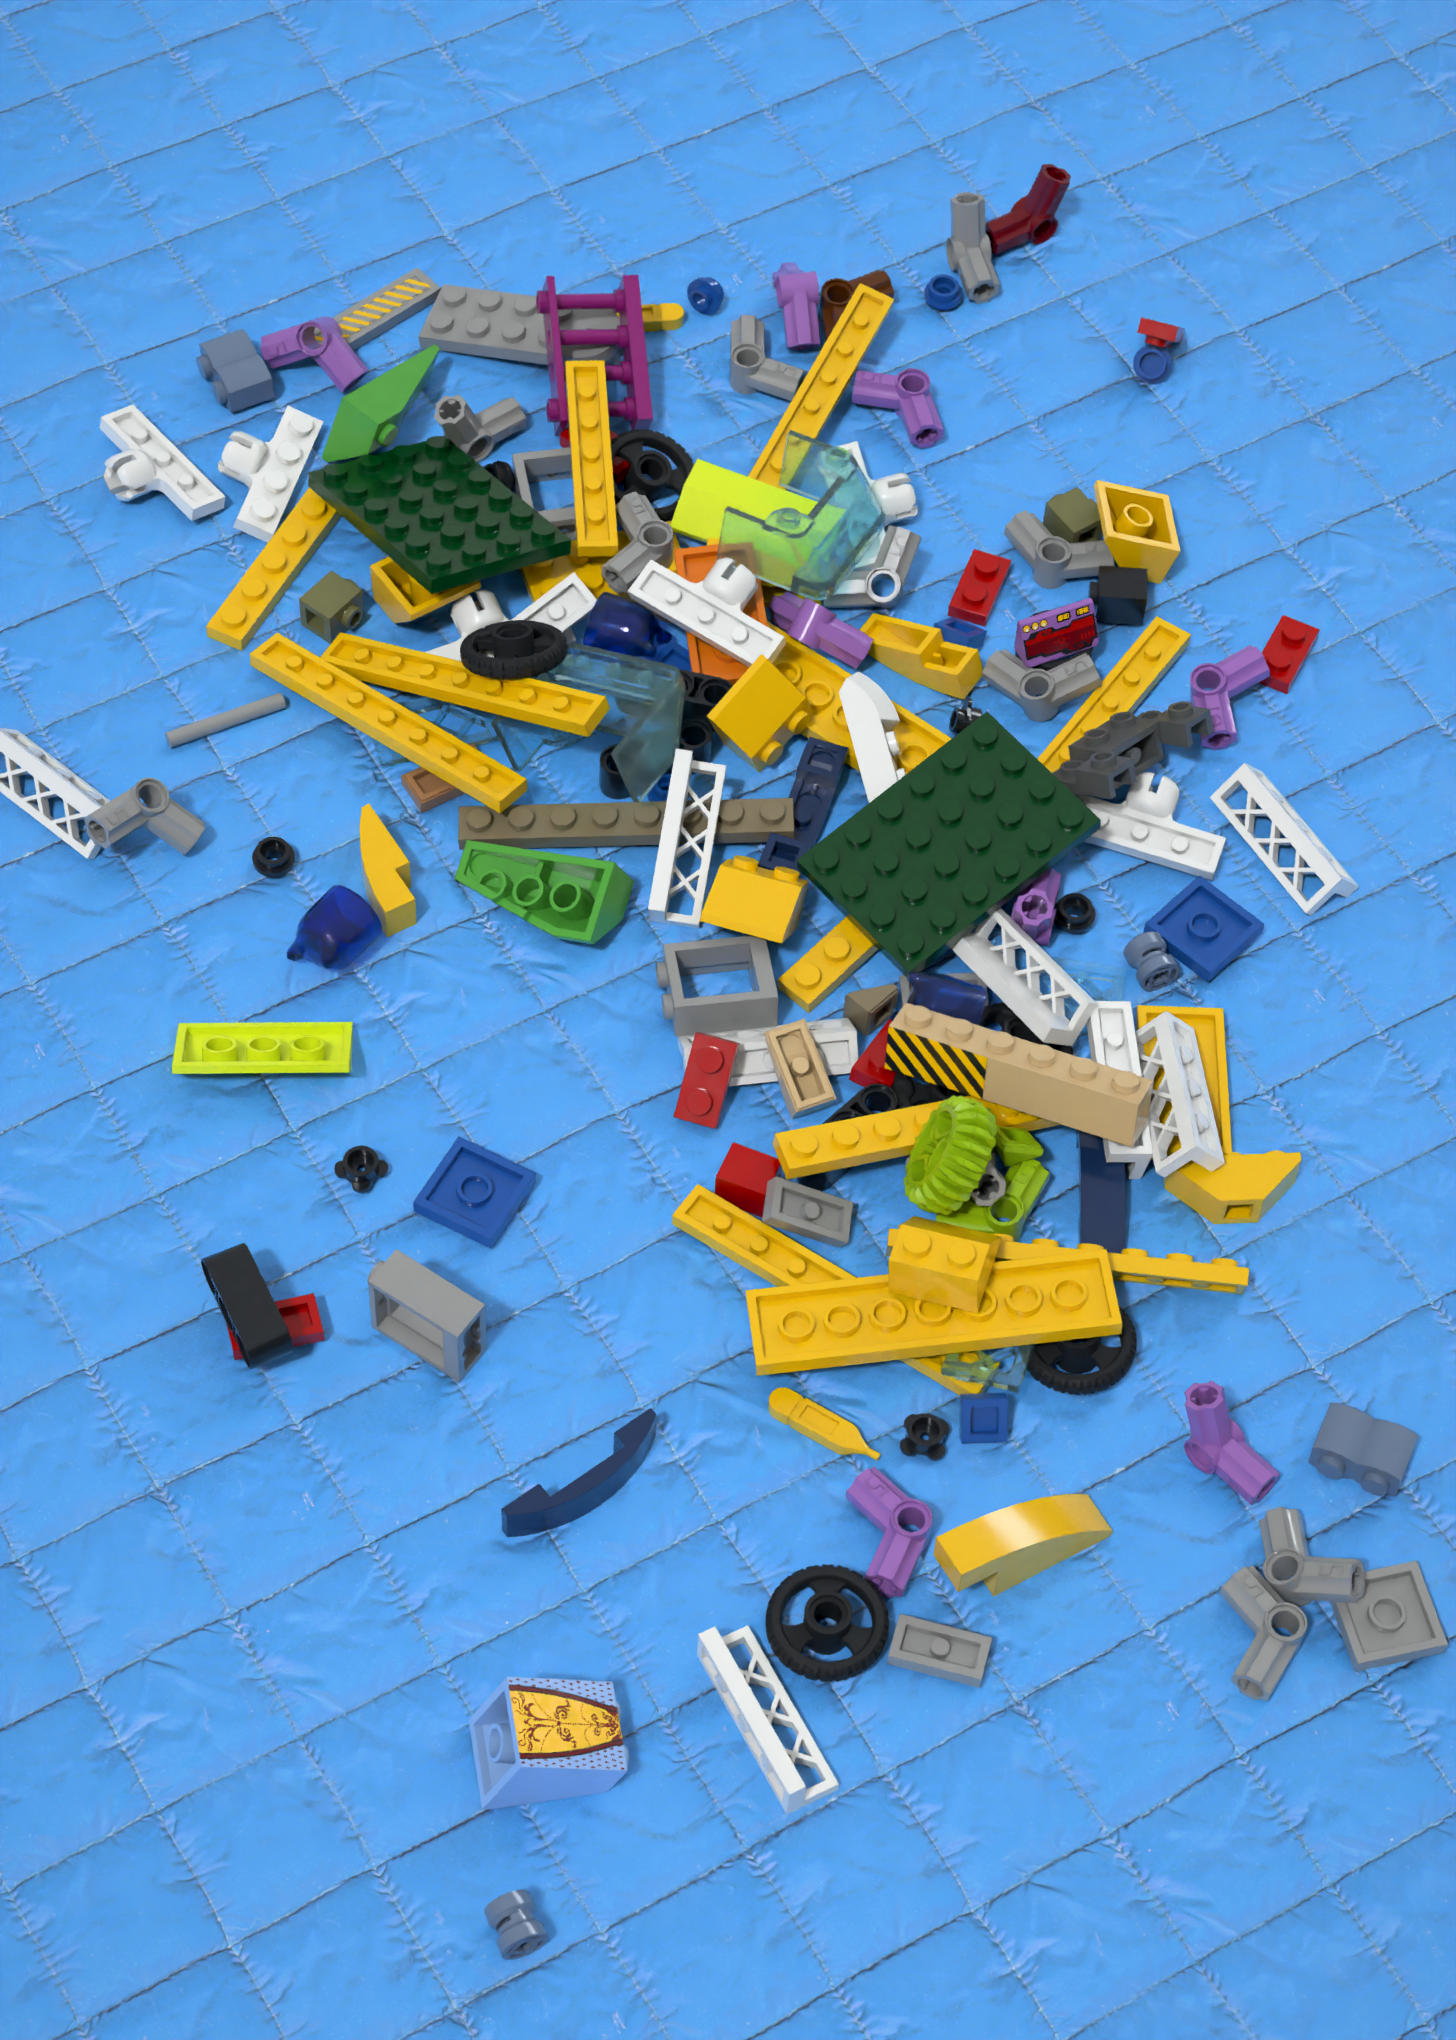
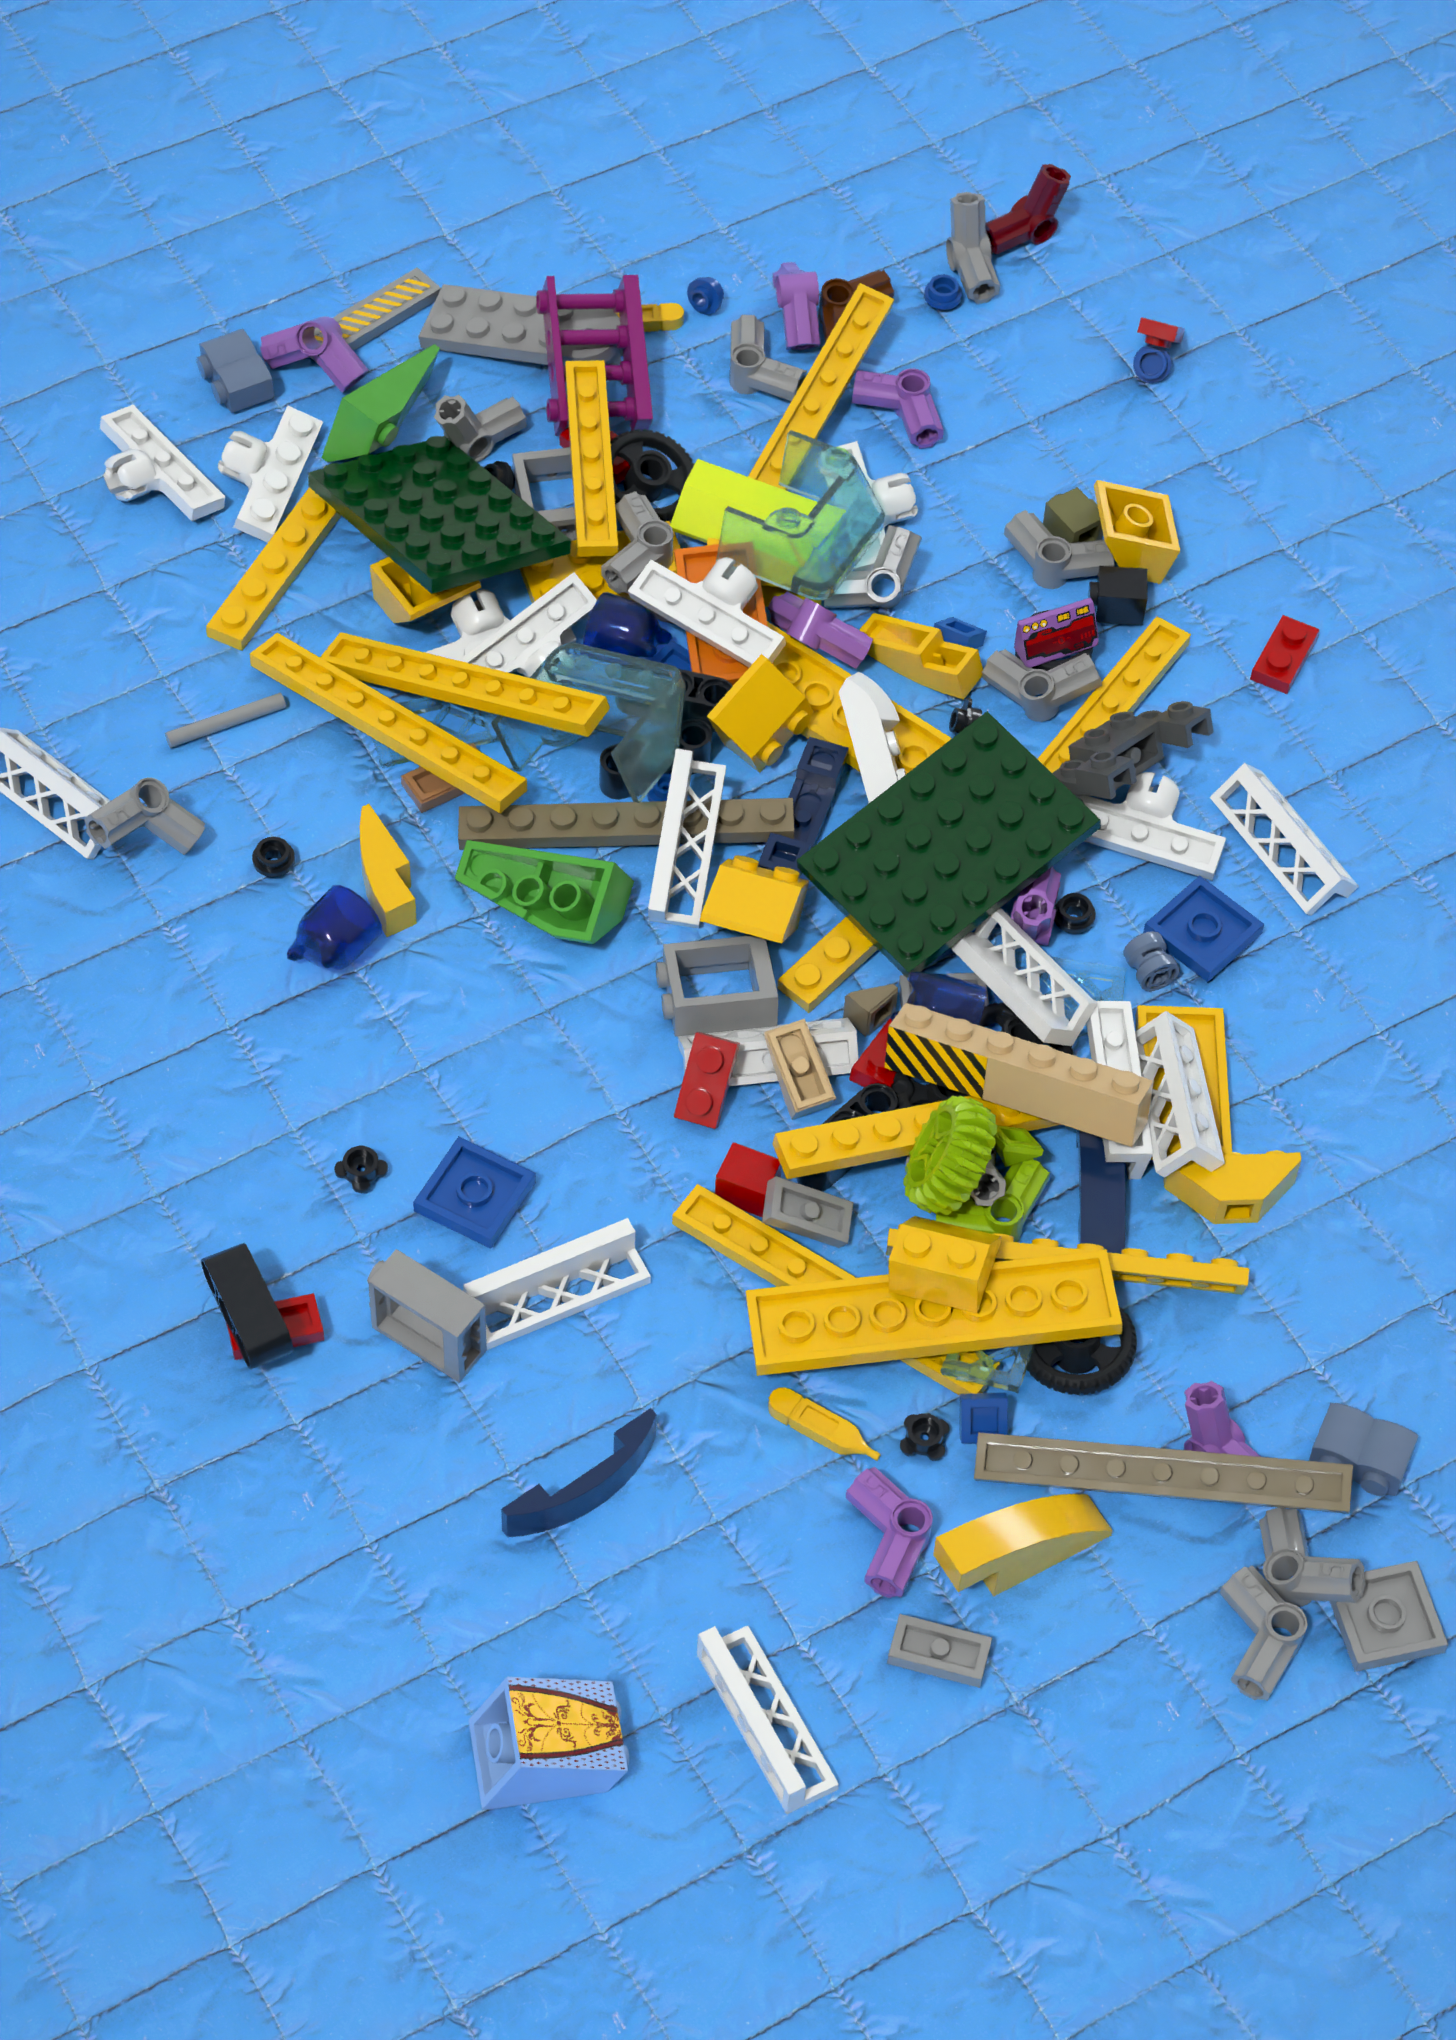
(263, 1048): neon yellow slope -> none
(331, 607): olive brick -> none
(514, 649): black wheel -> none
(516, 1924): sand blue wheel -> none
(557, 1268): none -> white fence
(827, 1602): black wheel -> none
(979, 587): red plate -> none
(1164, 1472): none -> dark tan plate
(1227, 680): medium lavender piece -> none

